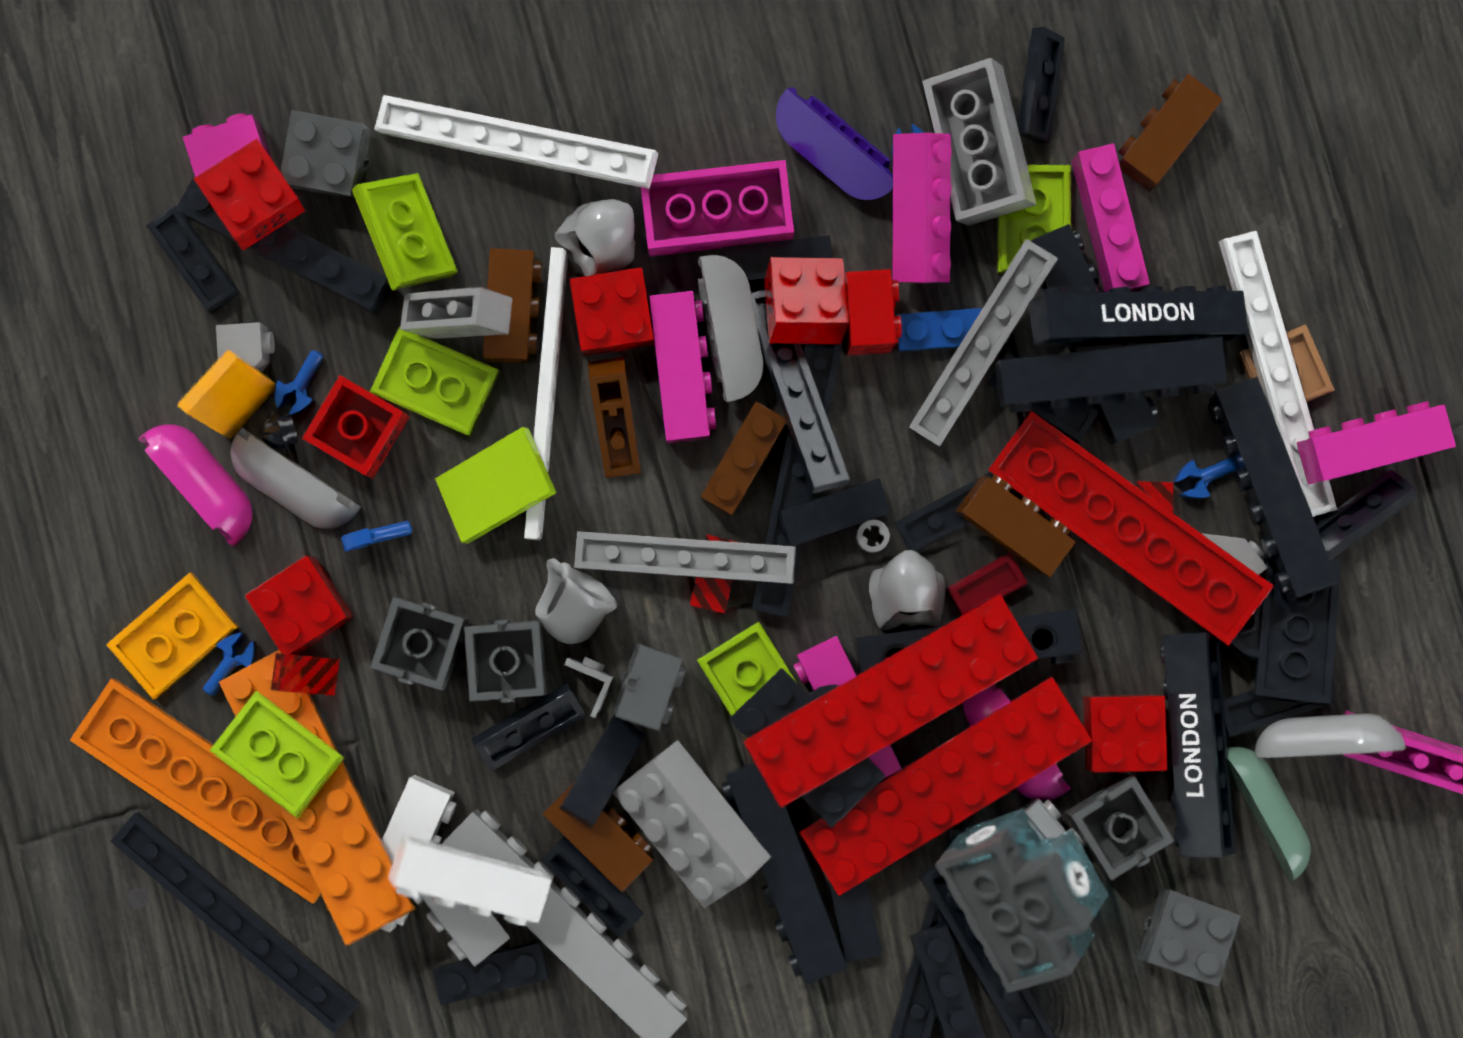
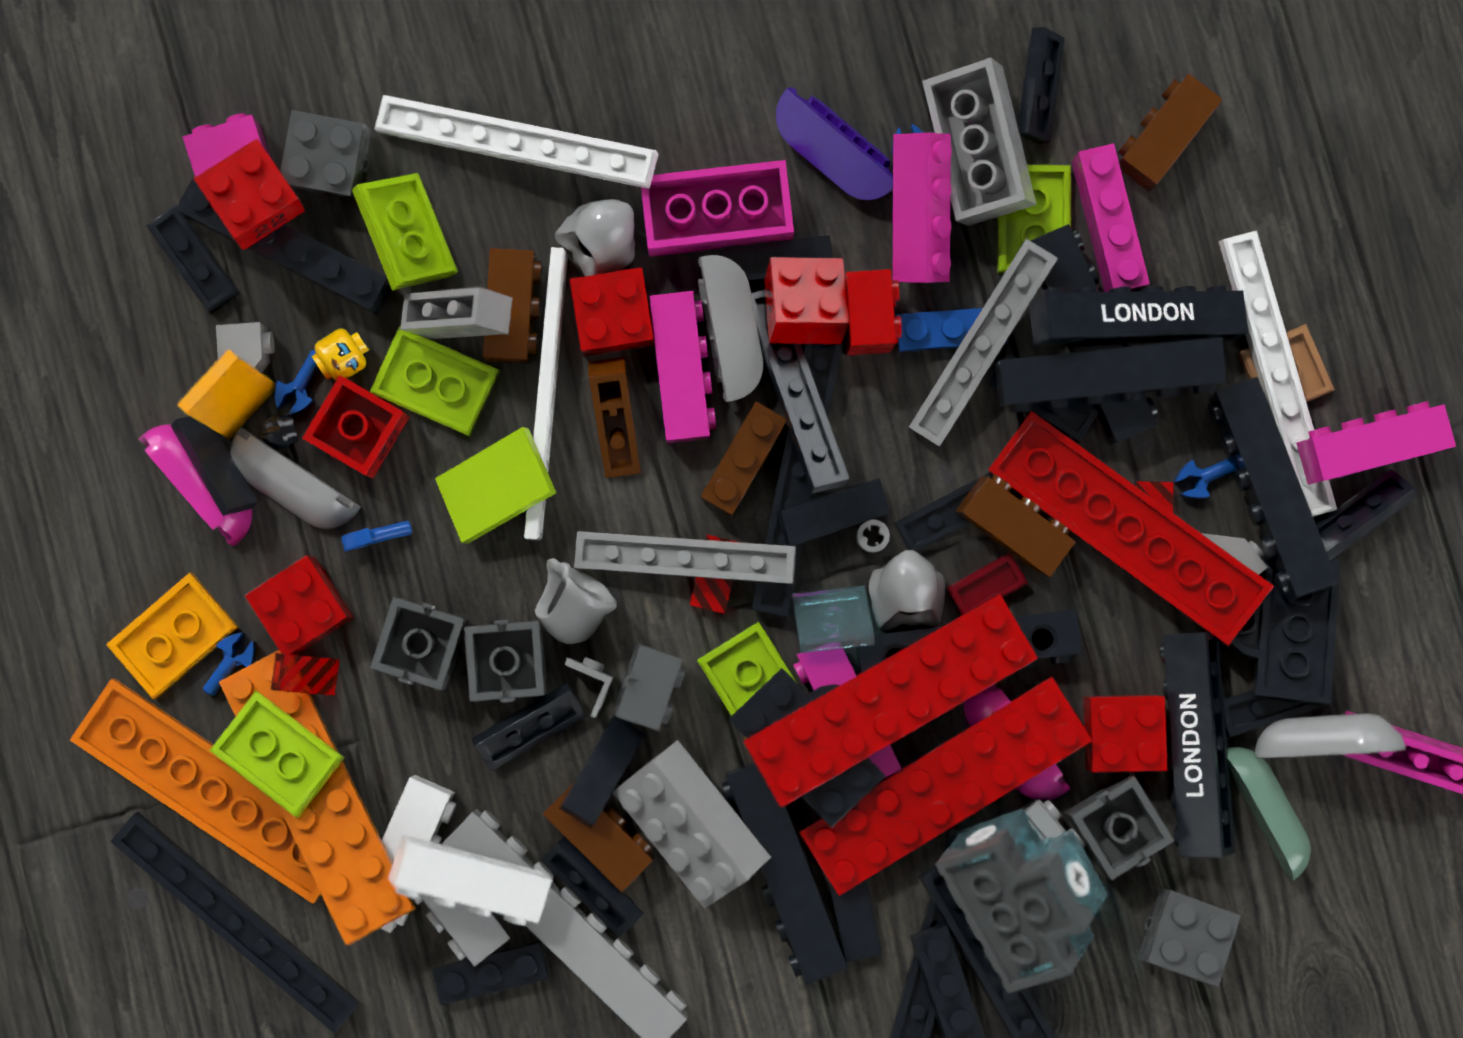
(214, 466): none -> black tile
(340, 354): none -> yellow head
(833, 619): none -> clear light blue tile

